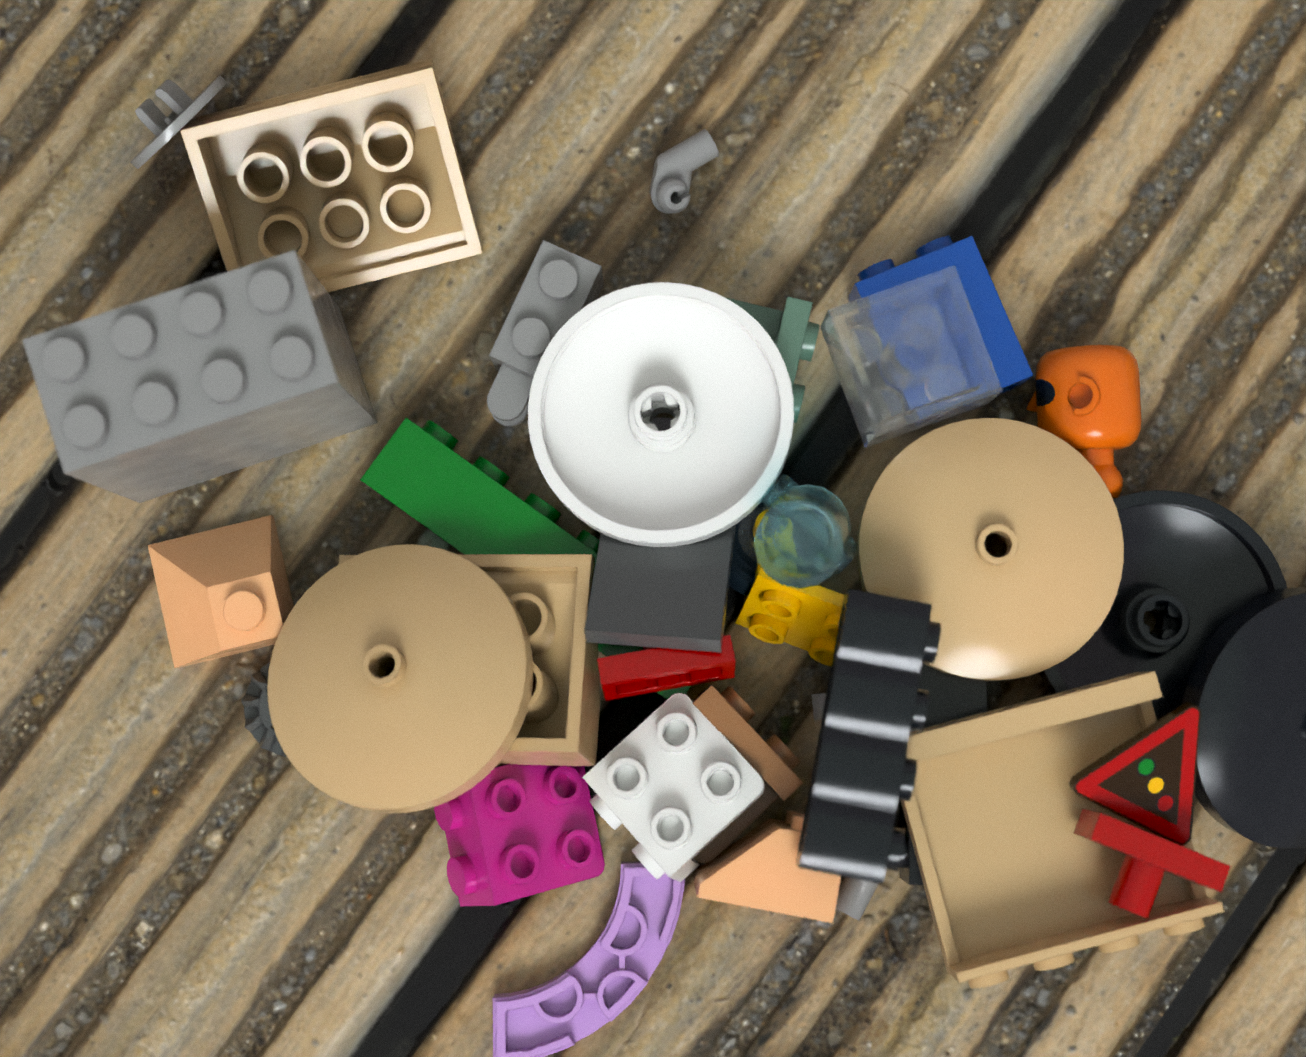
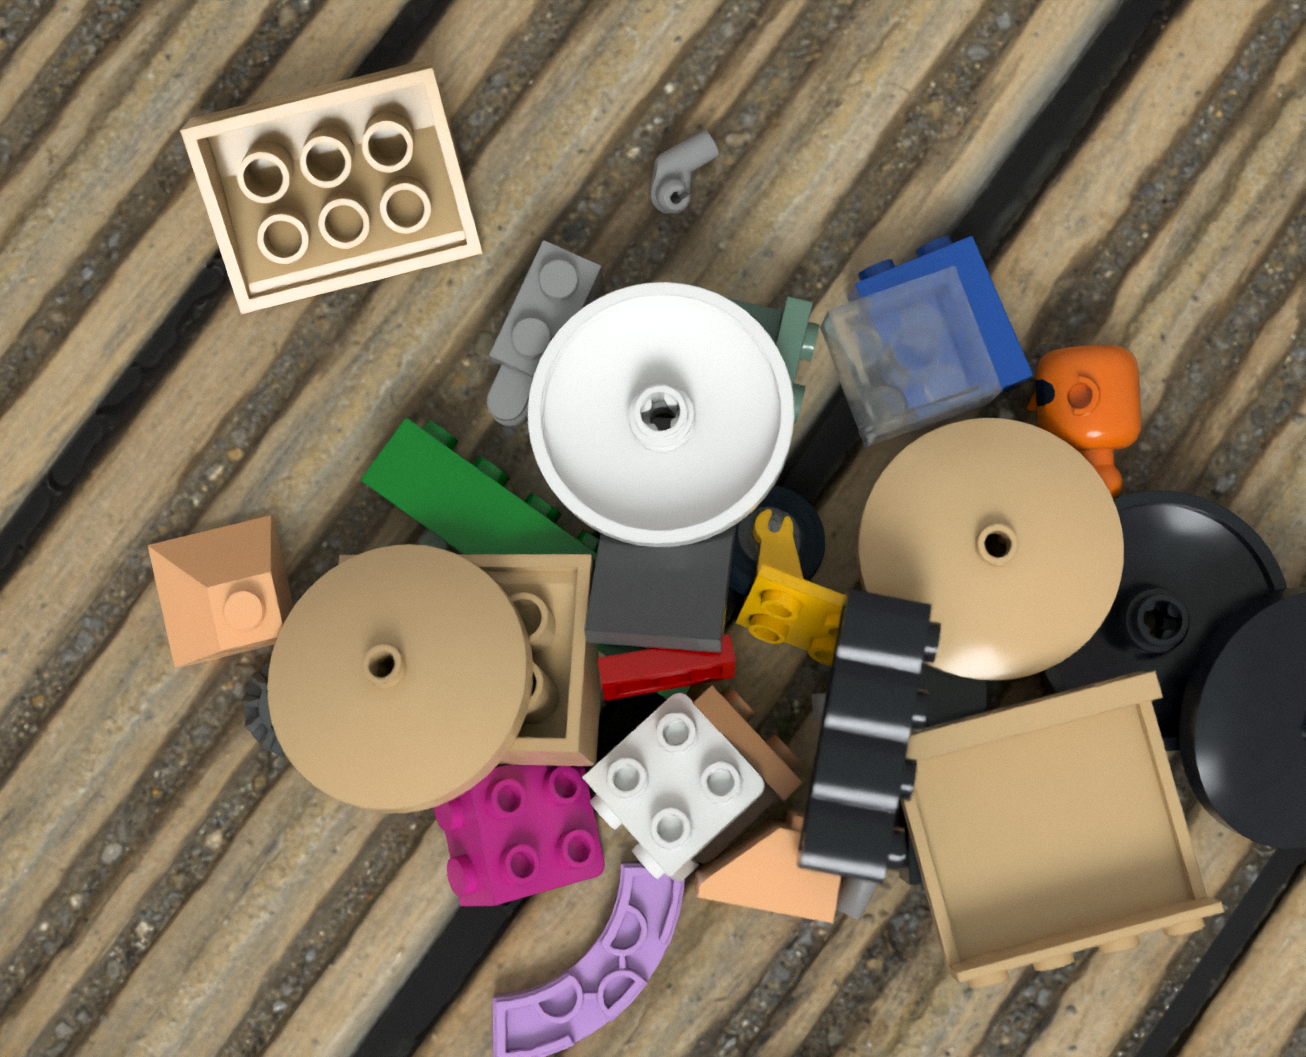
(167, 126): light grey piece -> none
(200, 380): light grey brick -> none
(803, 534): clear light blue piece -> none
(1146, 861): red tile -> none
(1150, 776): piece -> none

